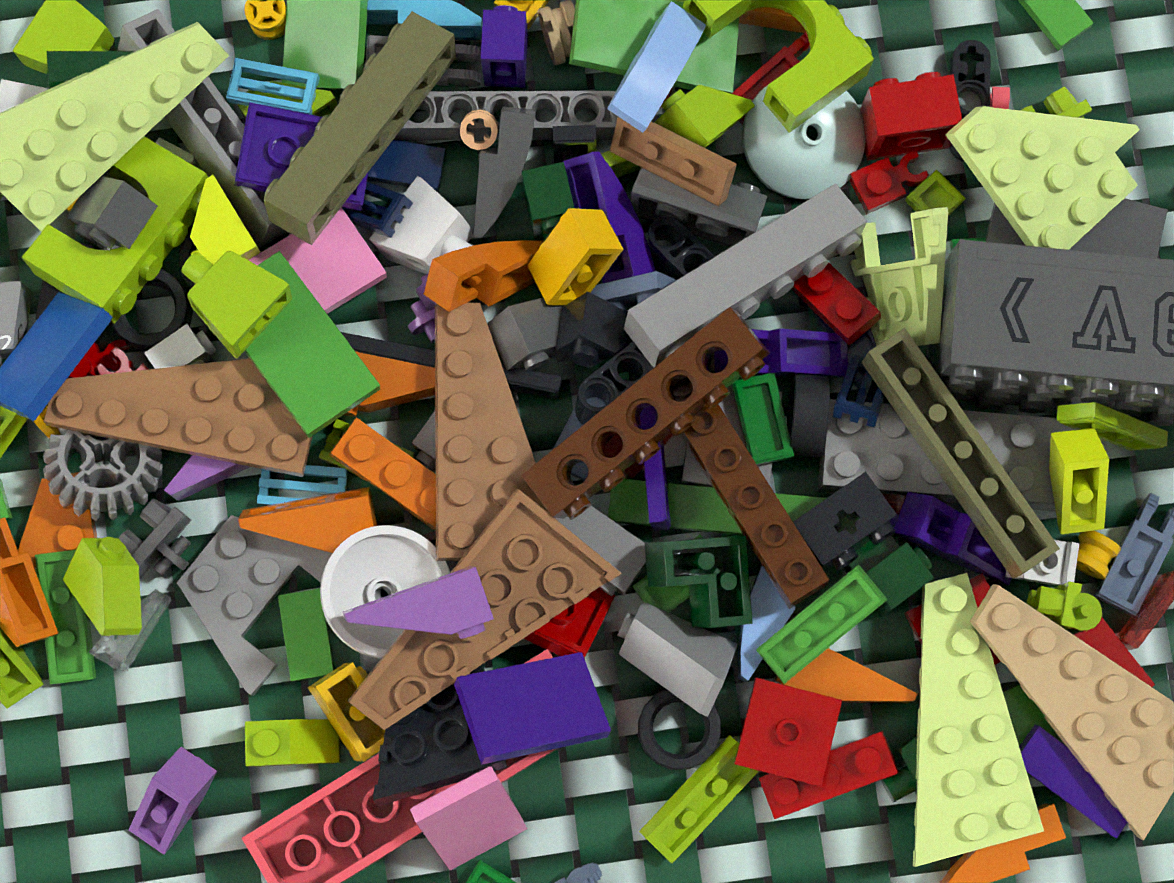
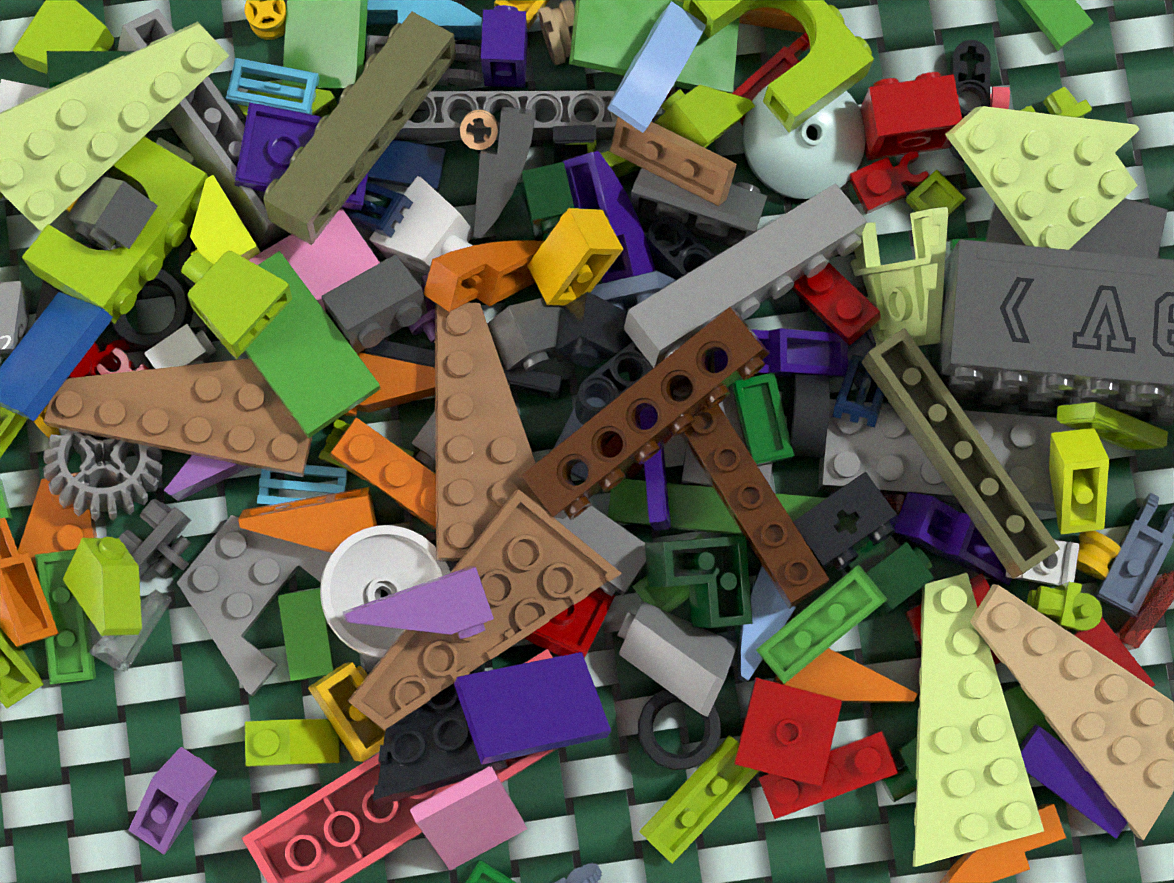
(375, 304): none -> dark grey brick

